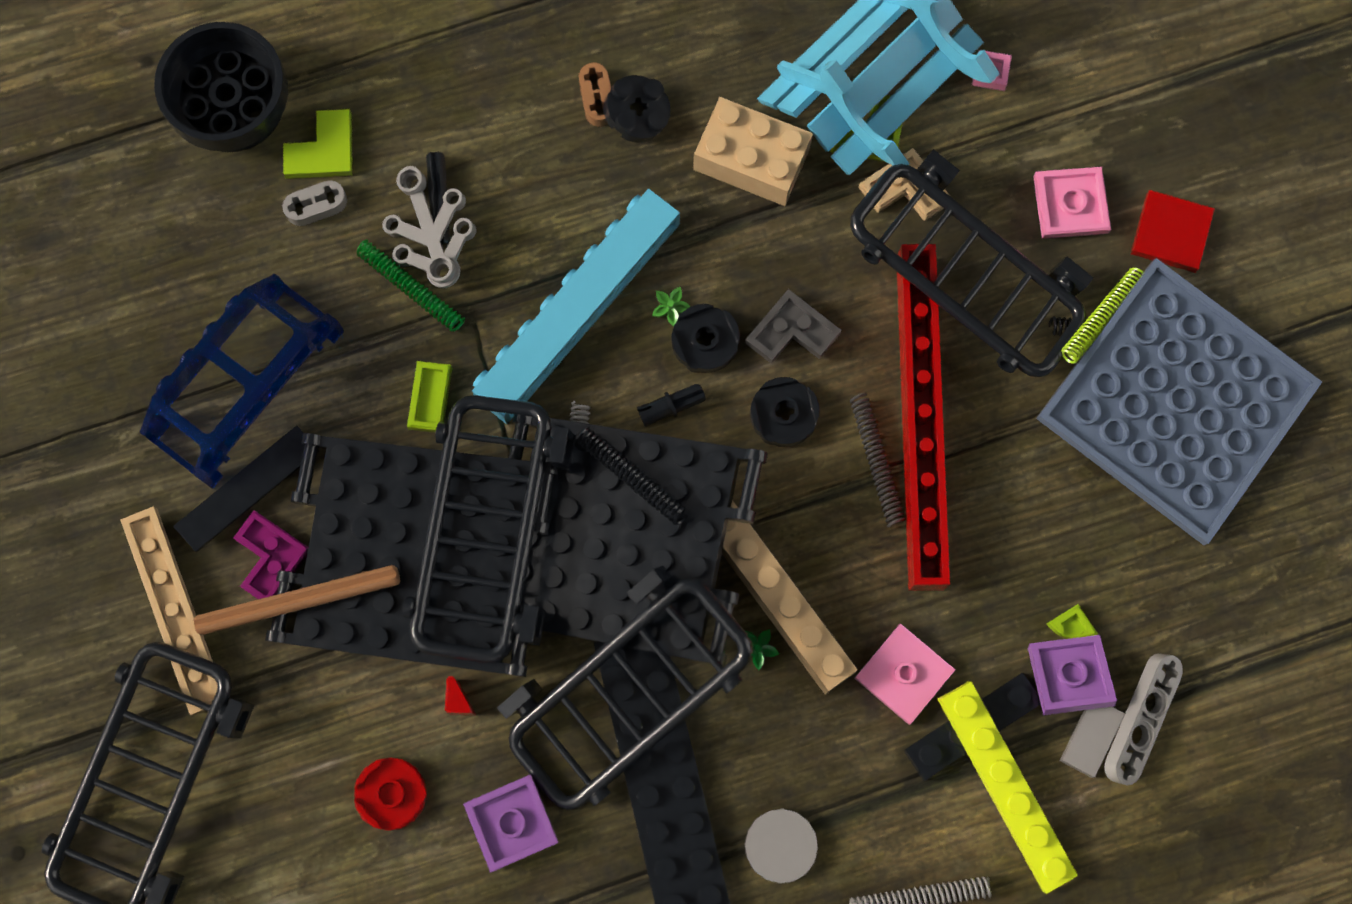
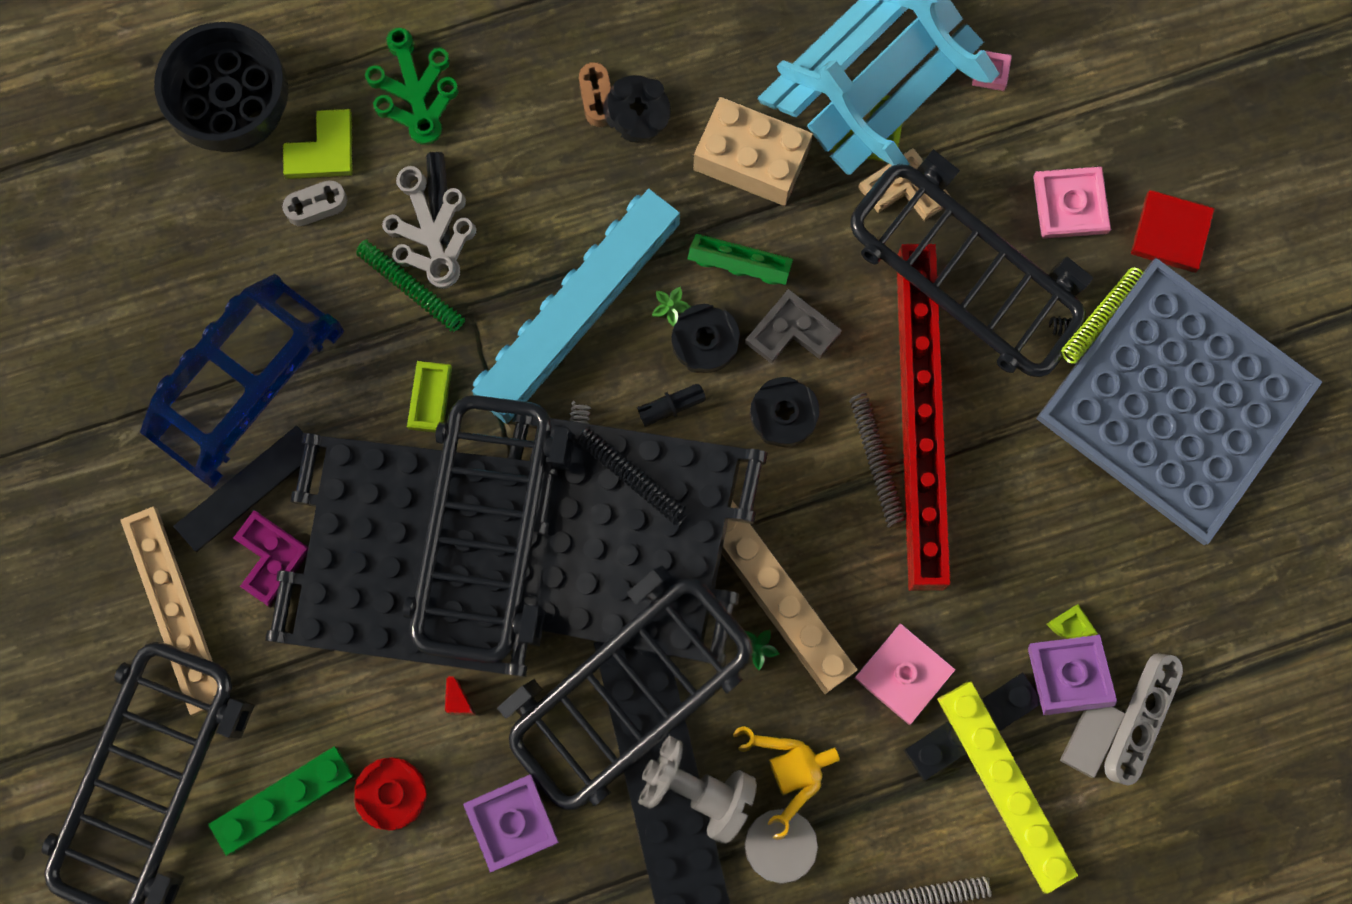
(281, 801): none -> green plate
(297, 600): medium nougat axle -> none
(413, 91): none -> green plant
(708, 795): none -> light grey piece
(740, 259): none -> green plate
(792, 771): none -> yellow piece

